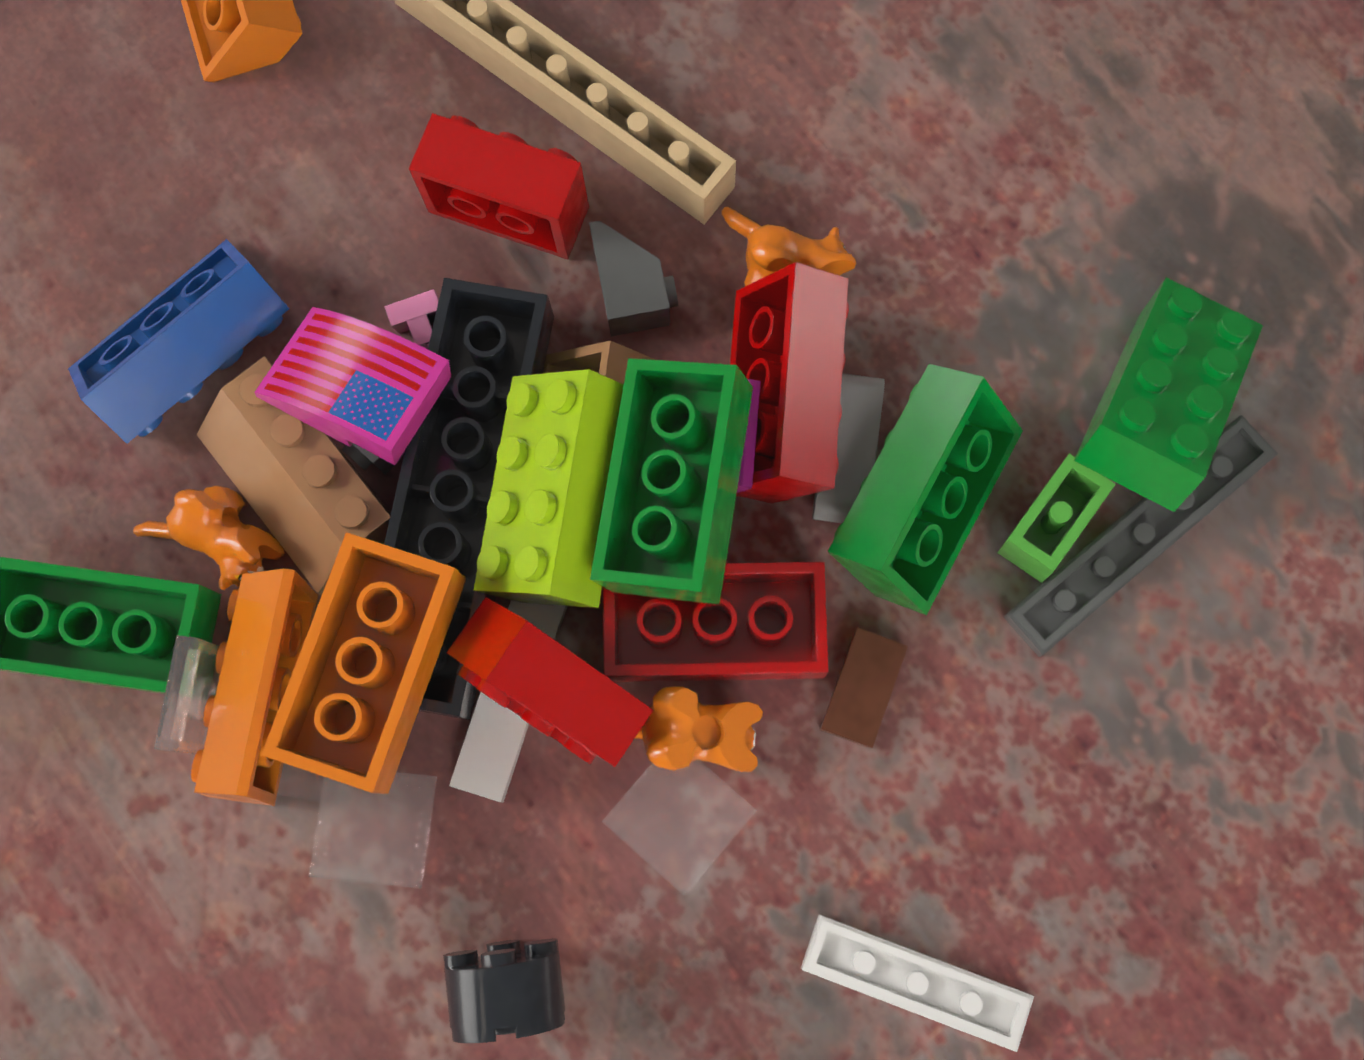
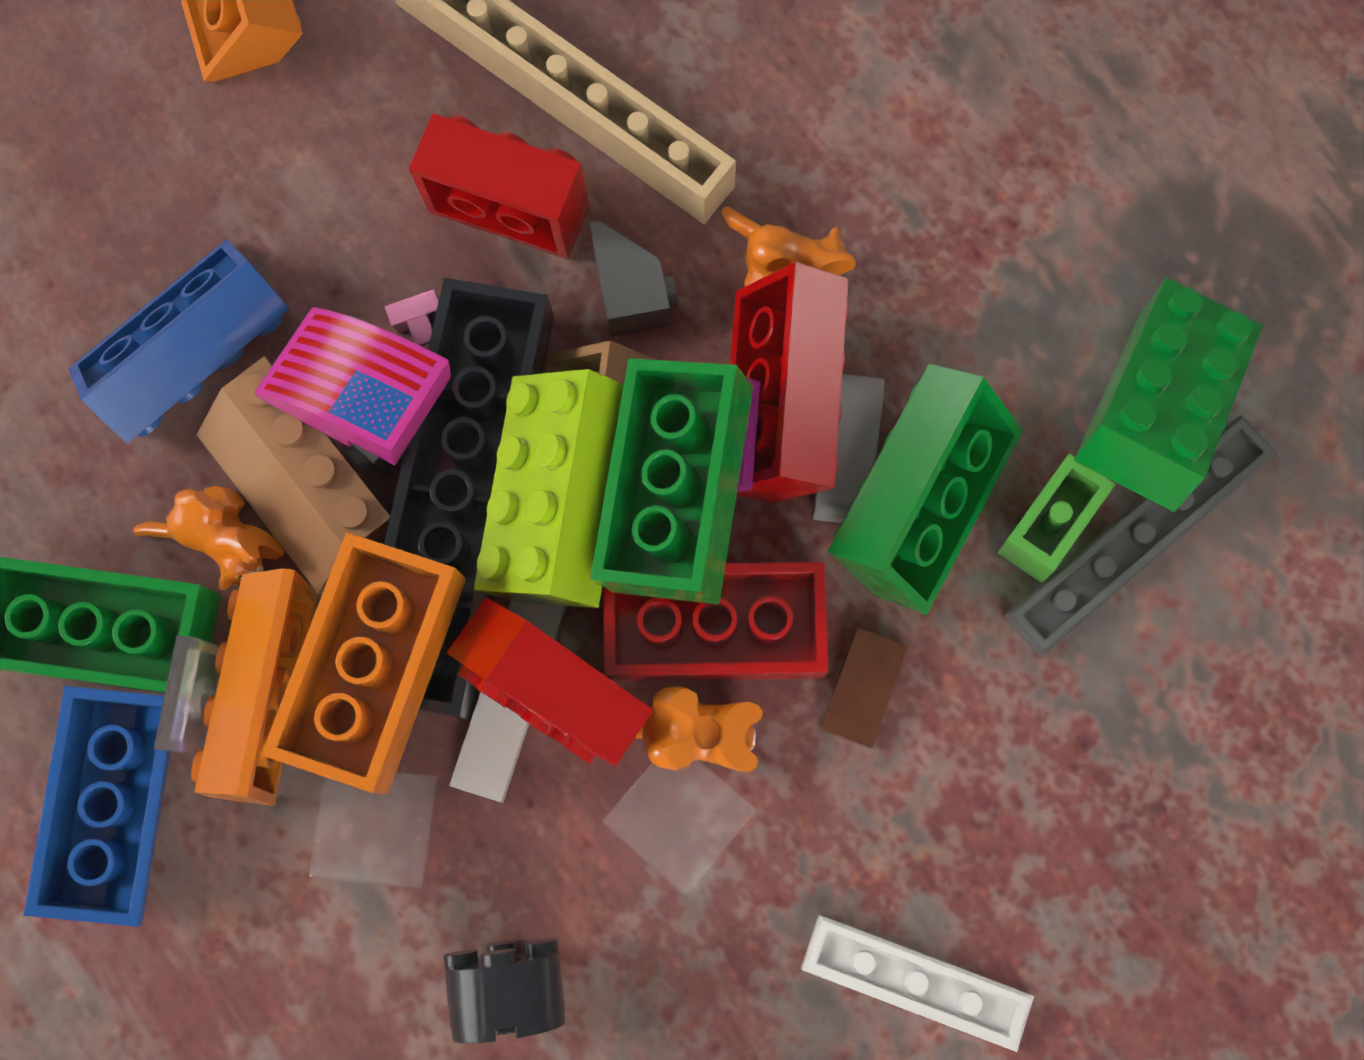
(99, 809): none -> blue slope

